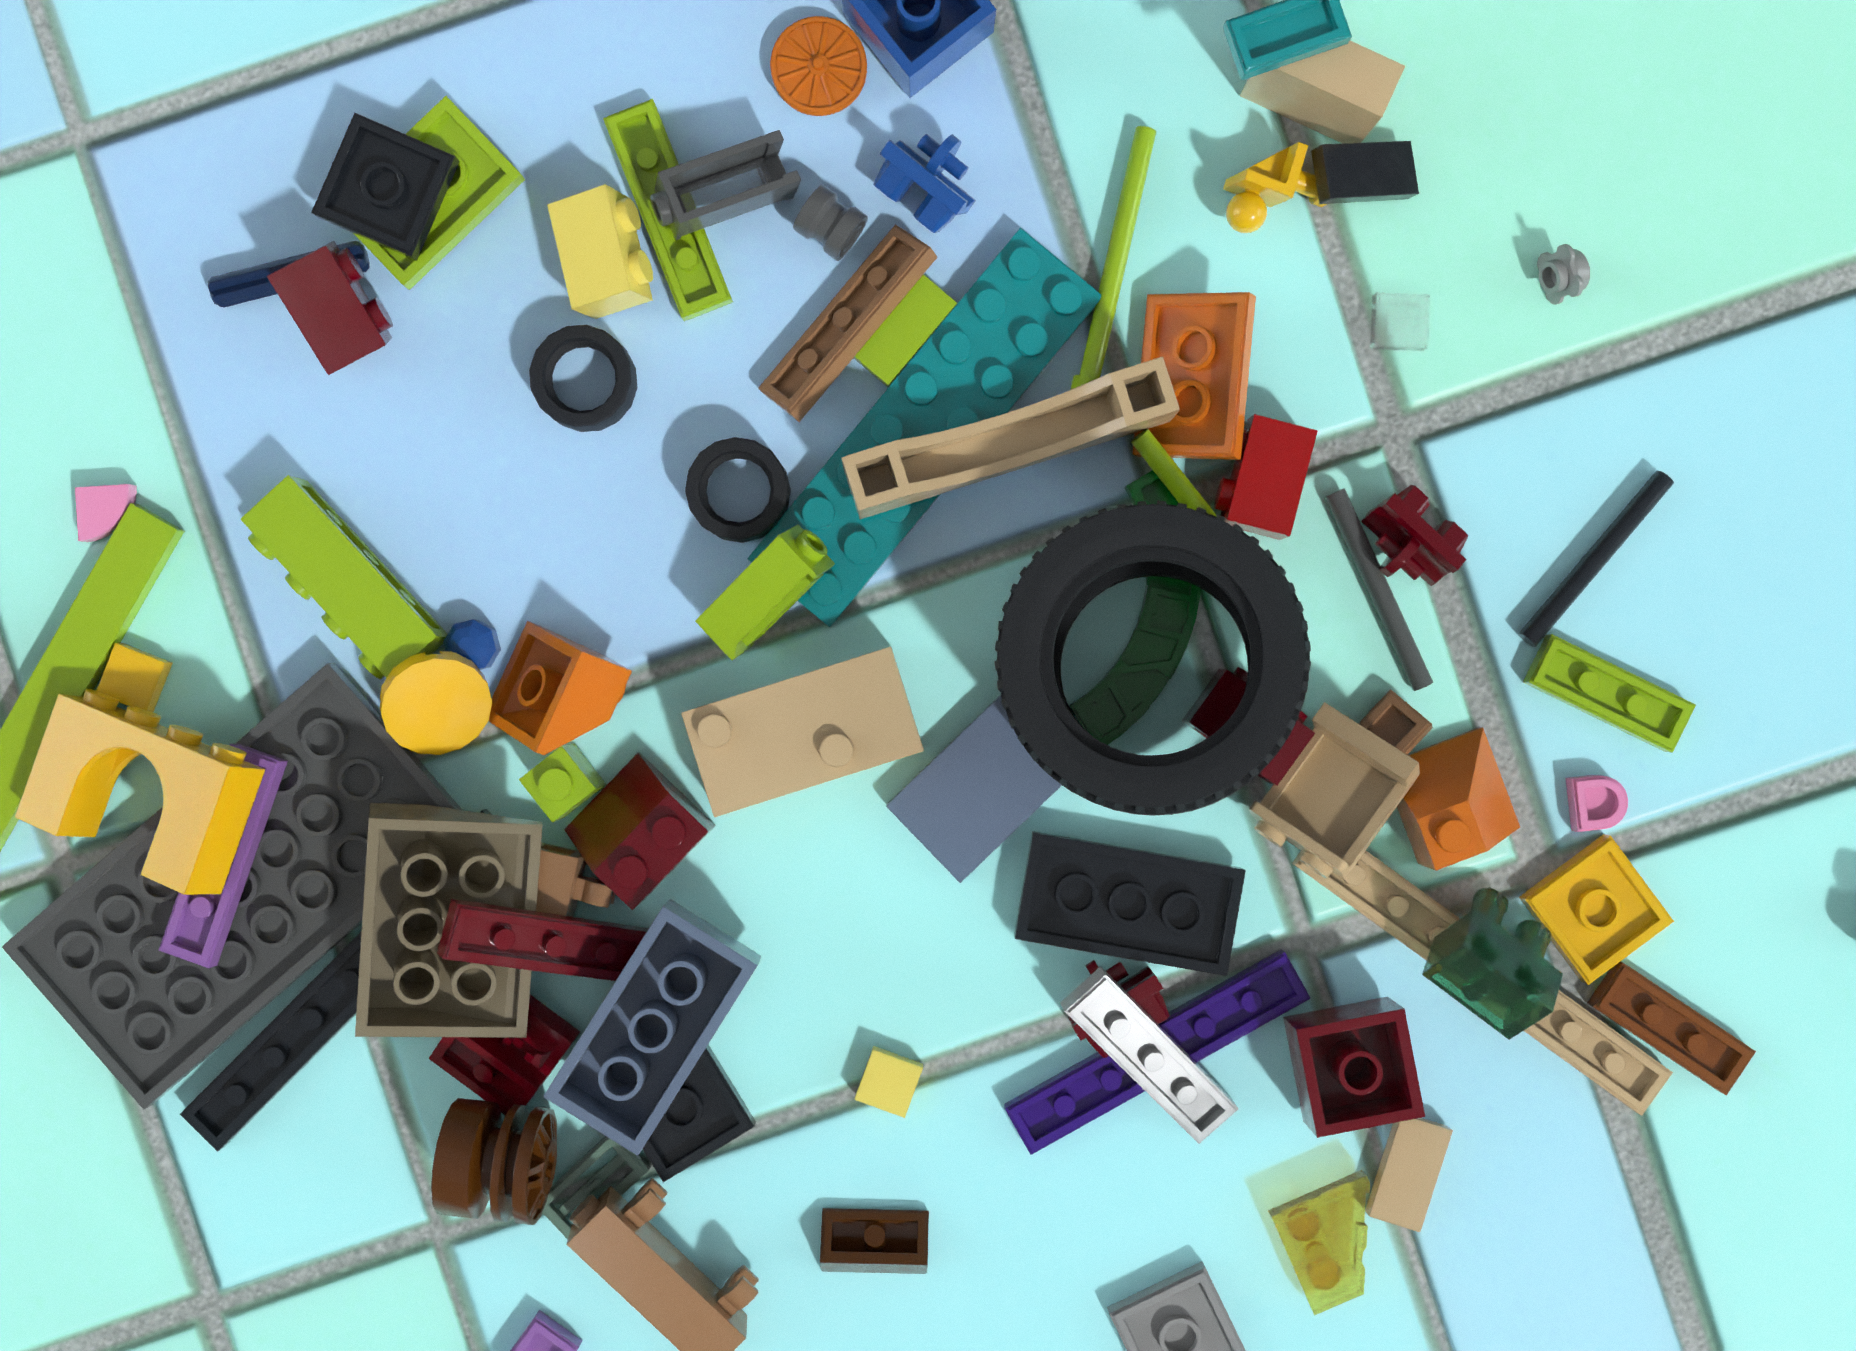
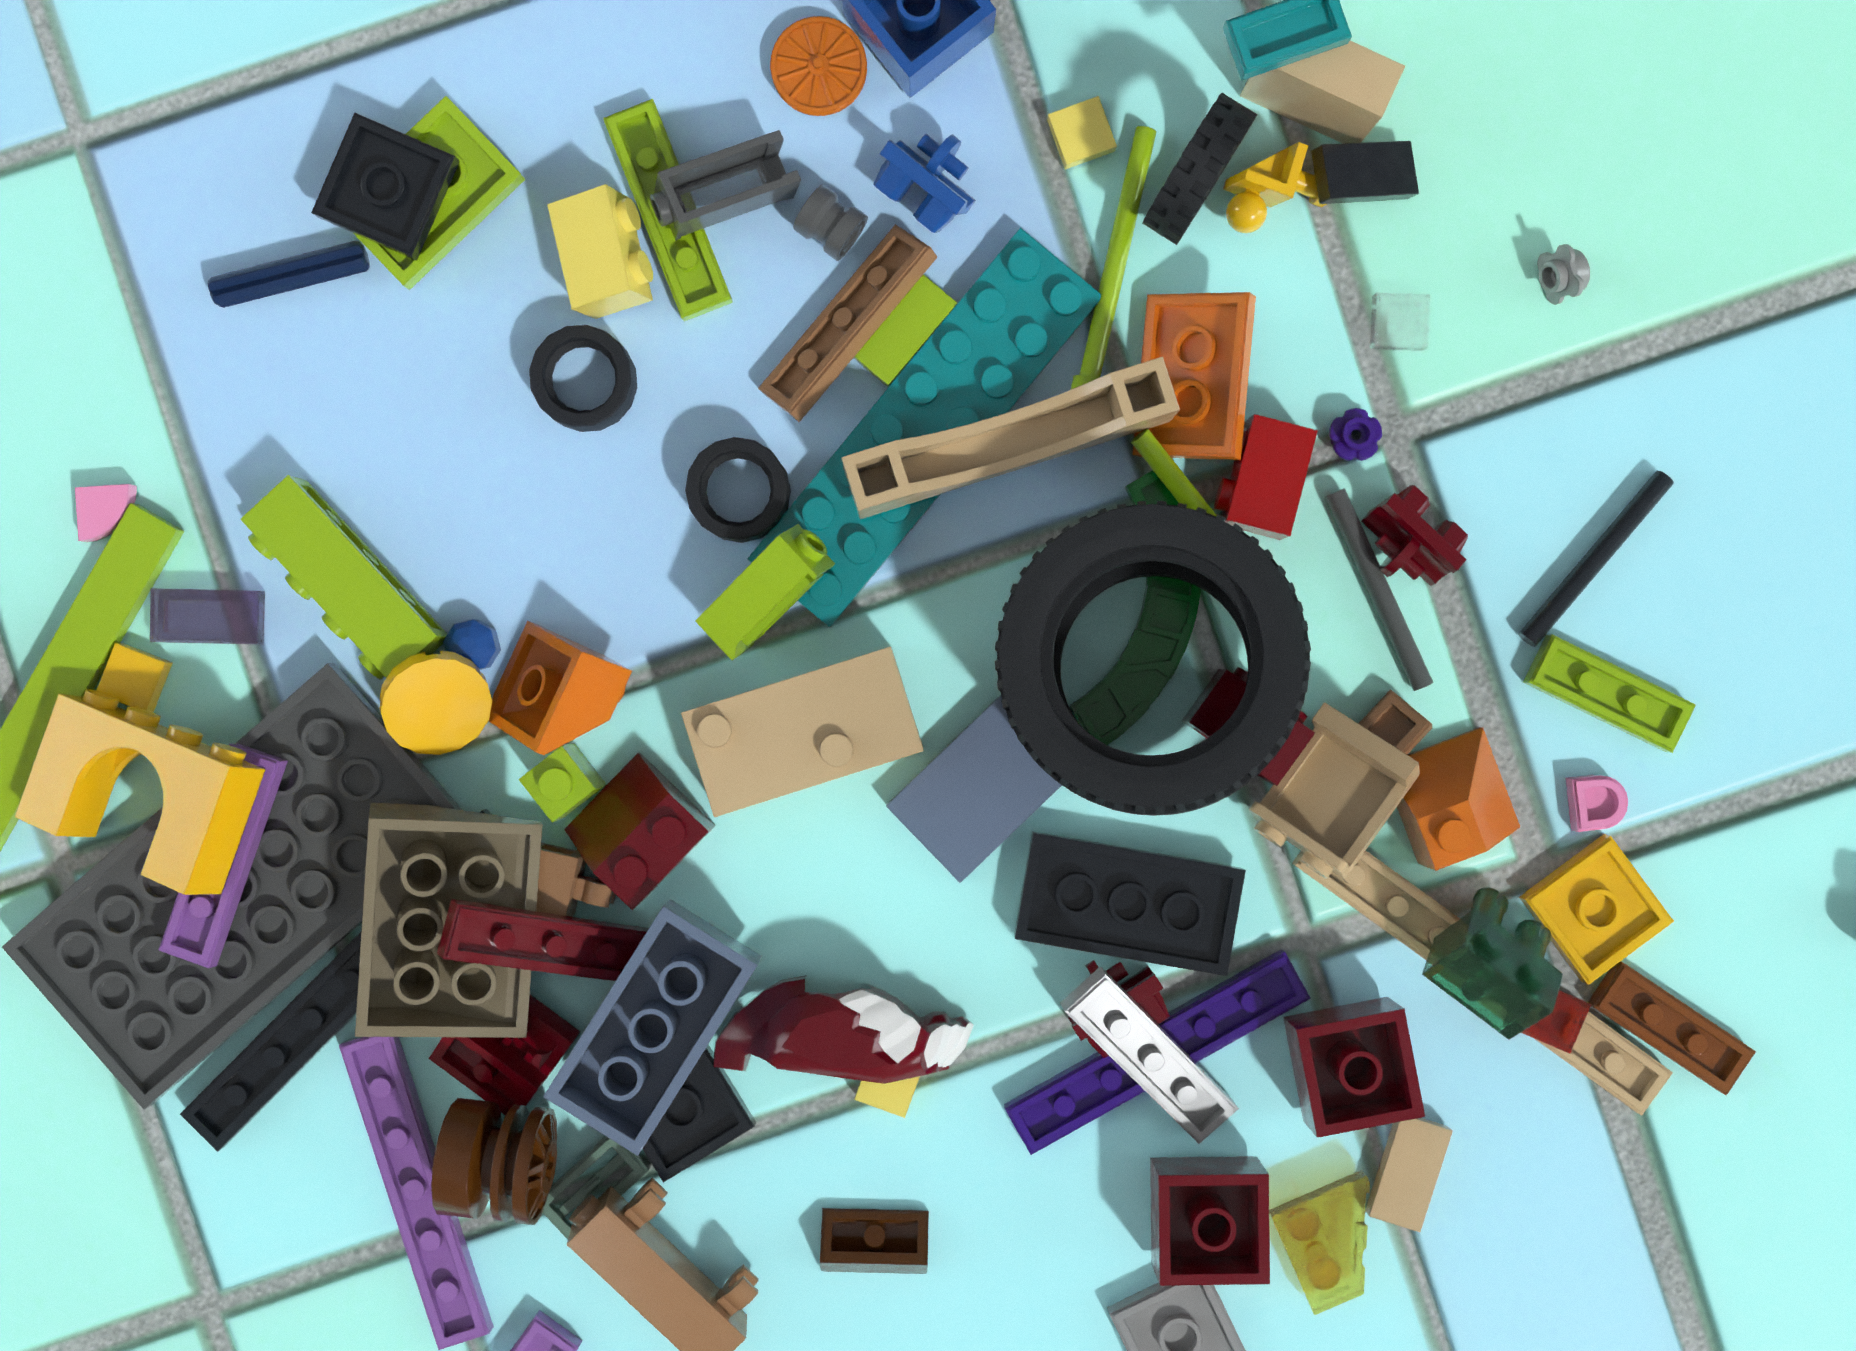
(207, 616): none -> clear purple tile
(332, 306): dark red brick -> none
(406, 1163): none -> medium lavender tile
(840, 1034): none -> dark red animal
(1081, 132): none -> light yellow tile
(1199, 168): none -> black tyre
(1210, 1221): none -> dark red brick
(1341, 438): none -> dark purple plate
(1563, 1024): none -> clear red tile

